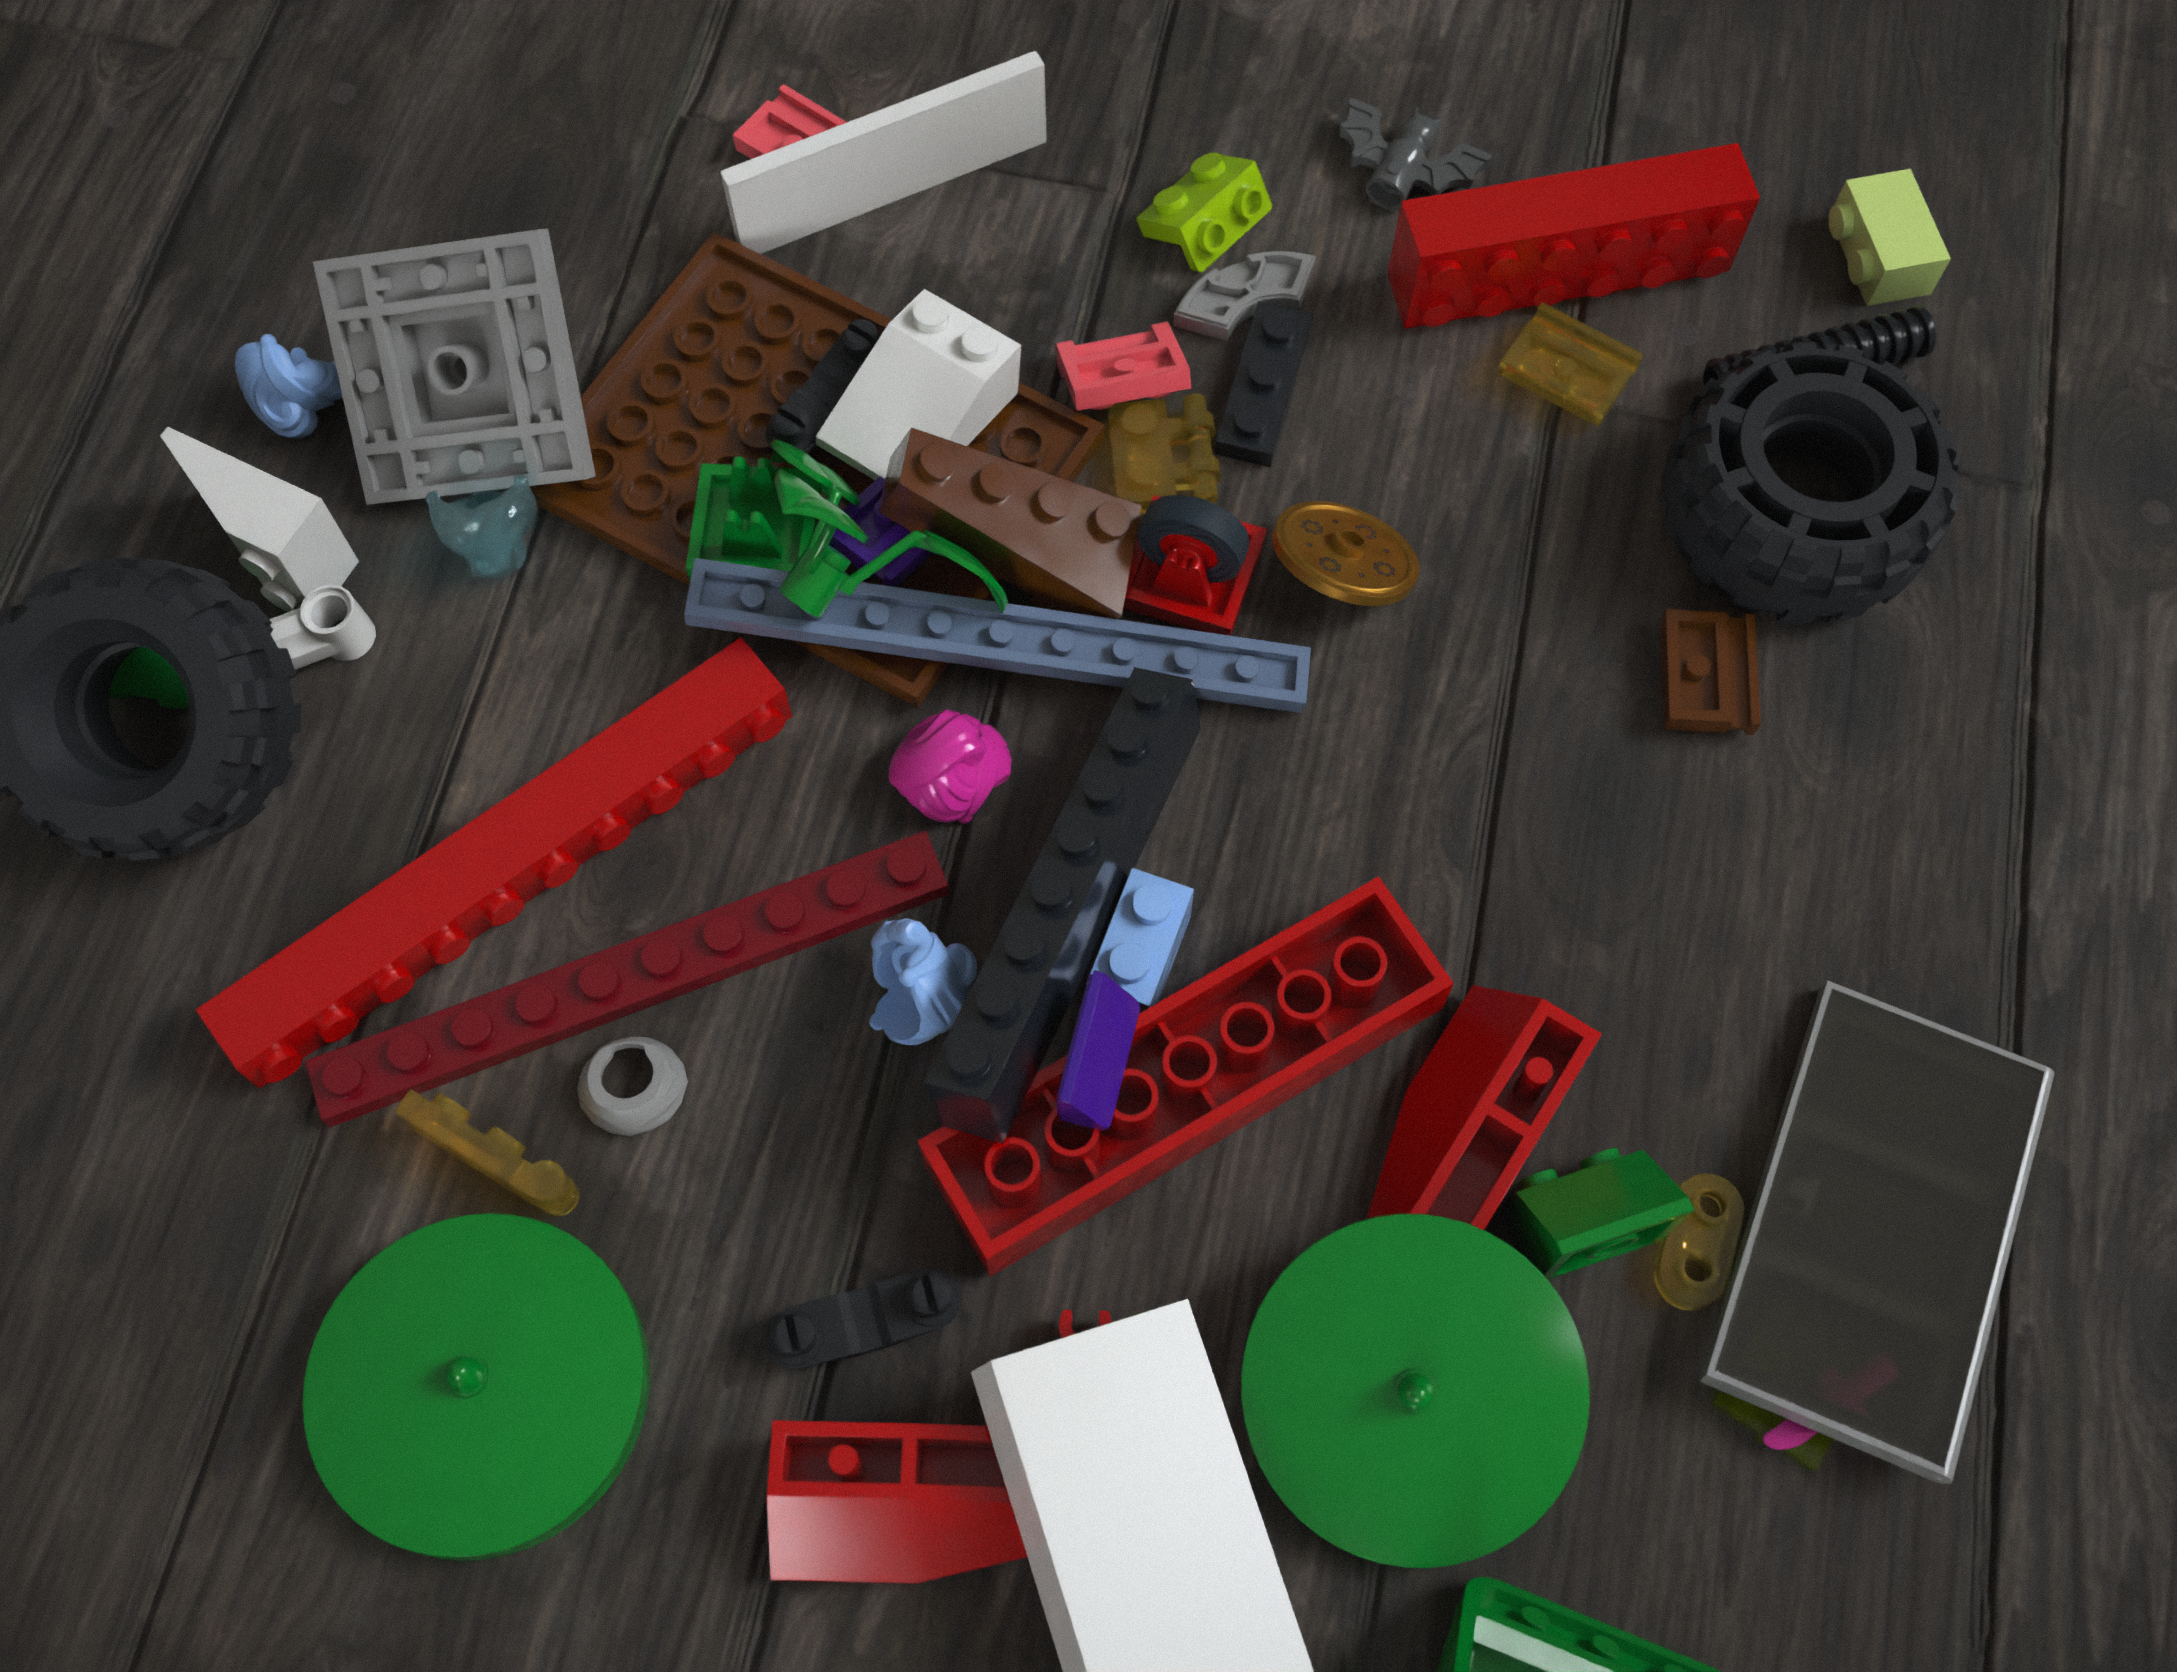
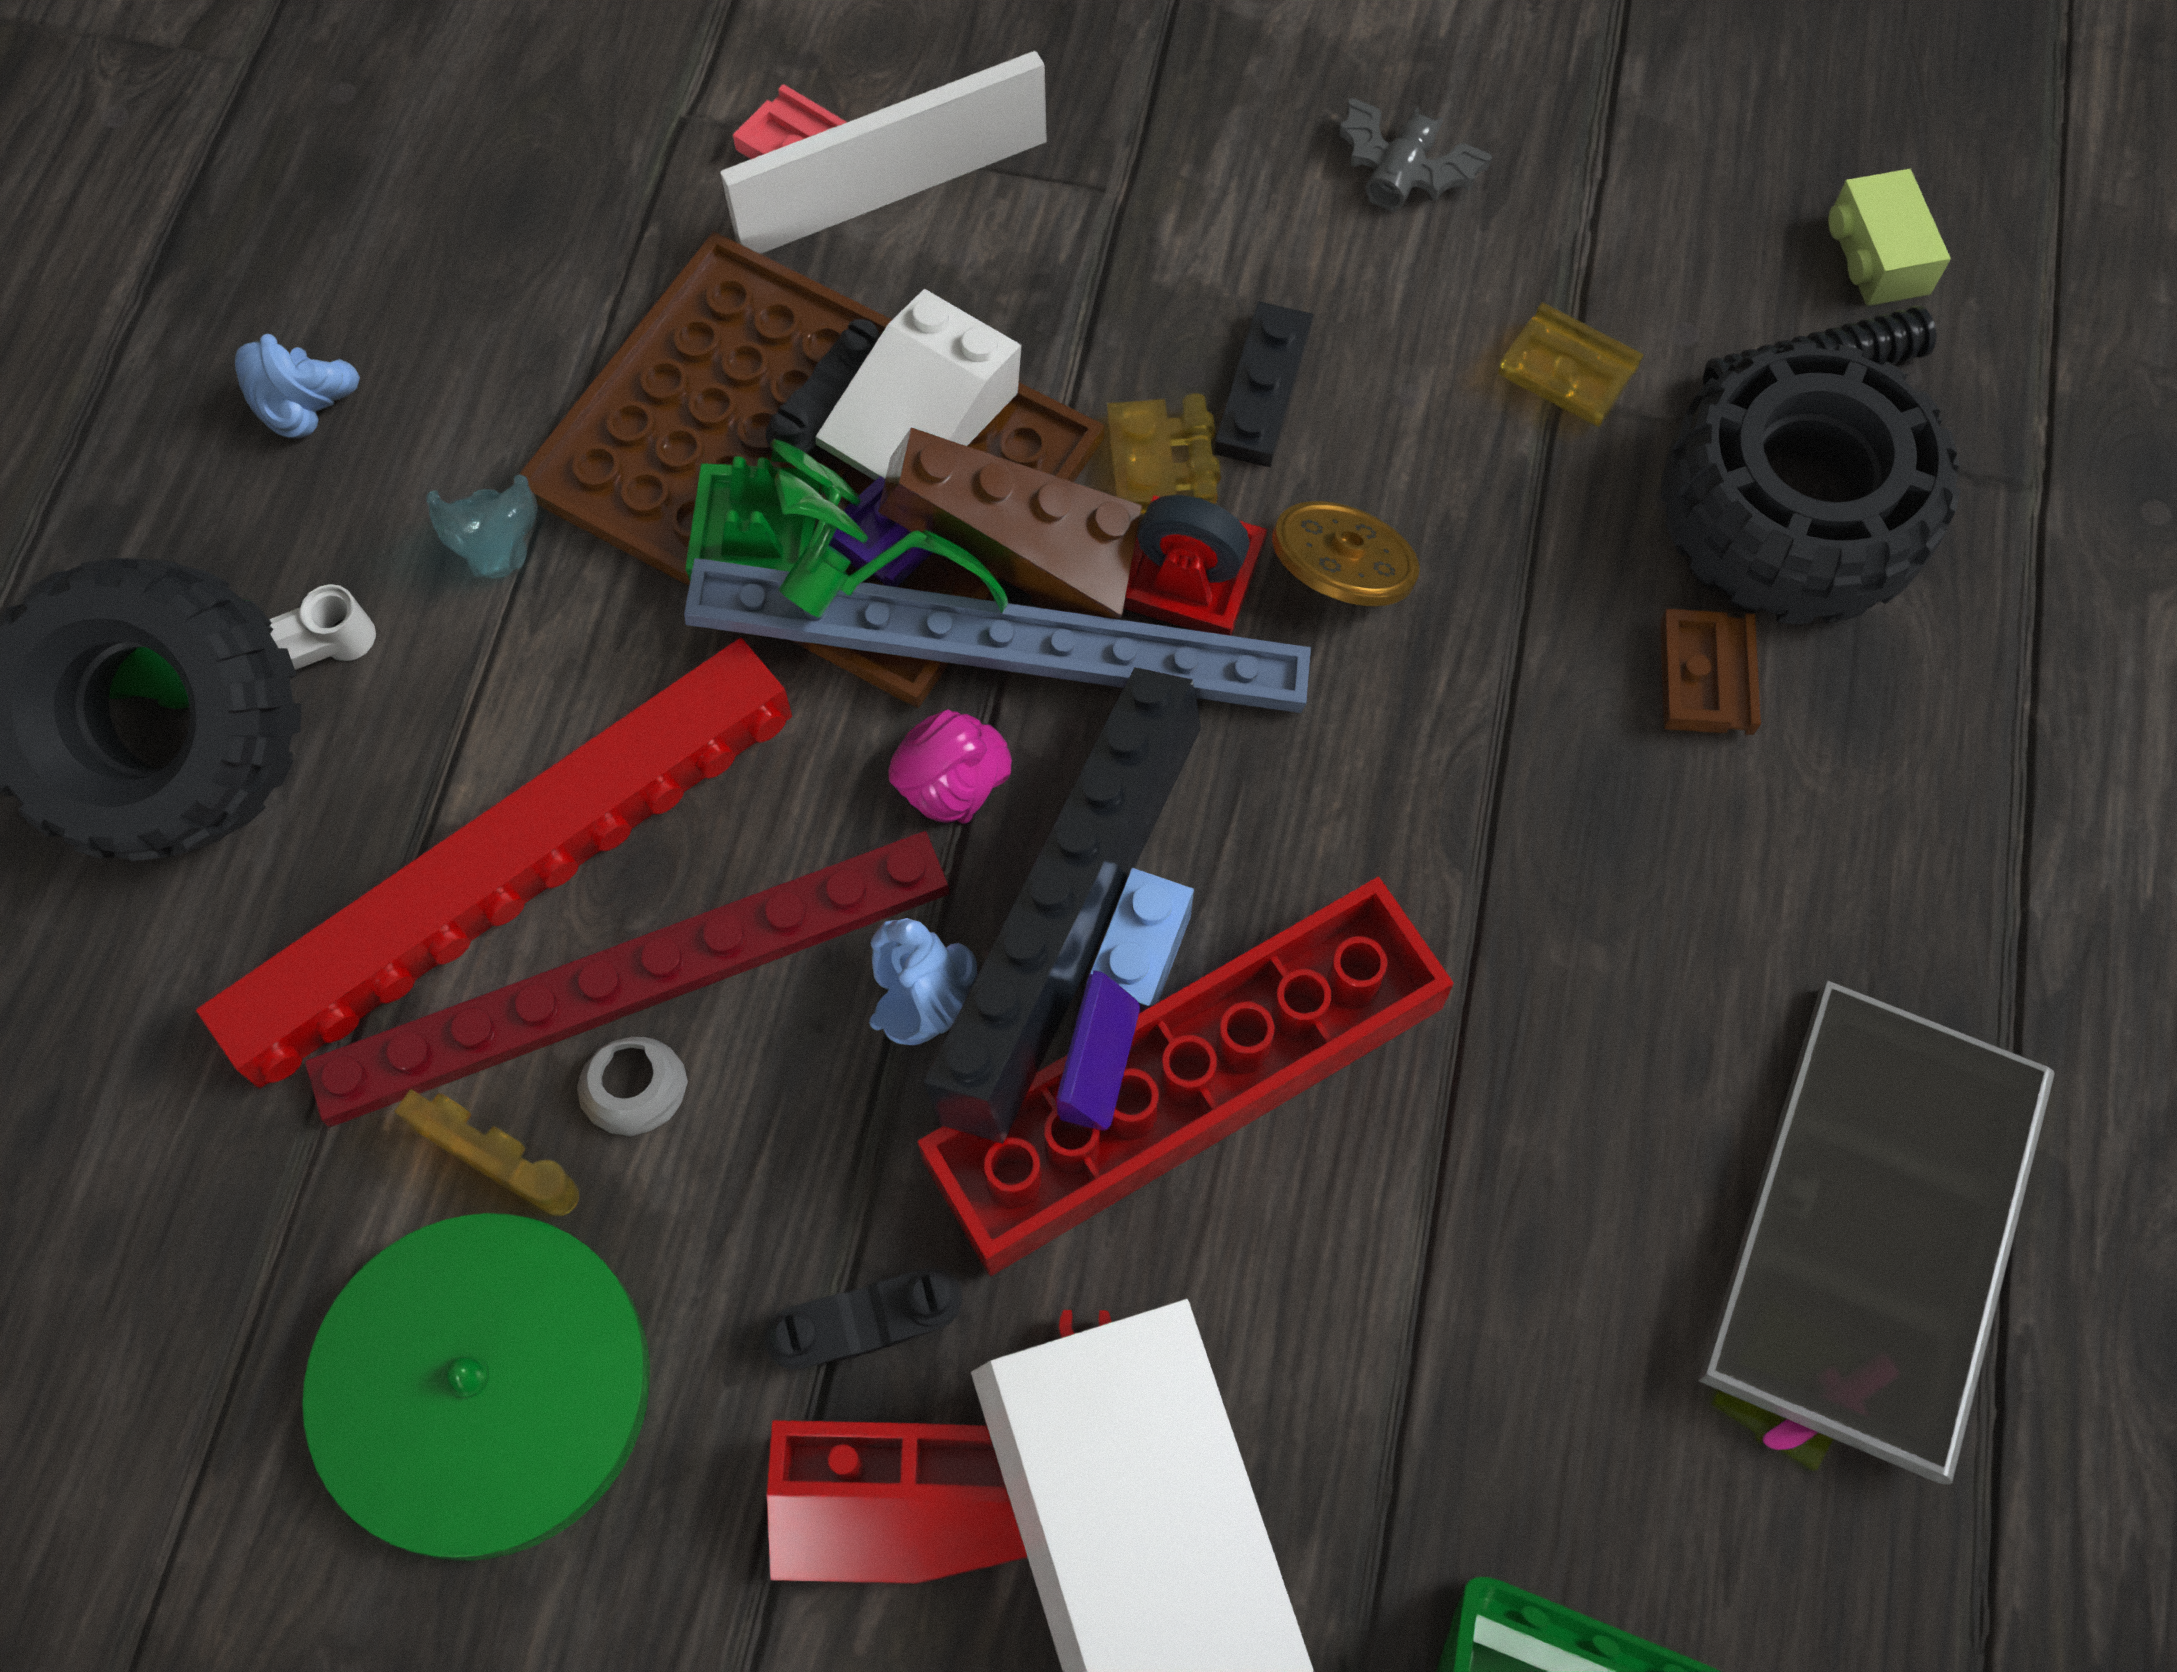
(277, 527): white slope -> none
(456, 366): light grey piece -> none
(1123, 368): coral plate -> none
(1208, 208): lime bracket -> none
(1230, 296): light grey tile -> none
(1415, 1390): green container -> none
(1480, 1106): red wedge -> none
(1570, 235): red brick -> none
(1595, 1212): green slope -> none
(1703, 1240): clear yellow plate -> none

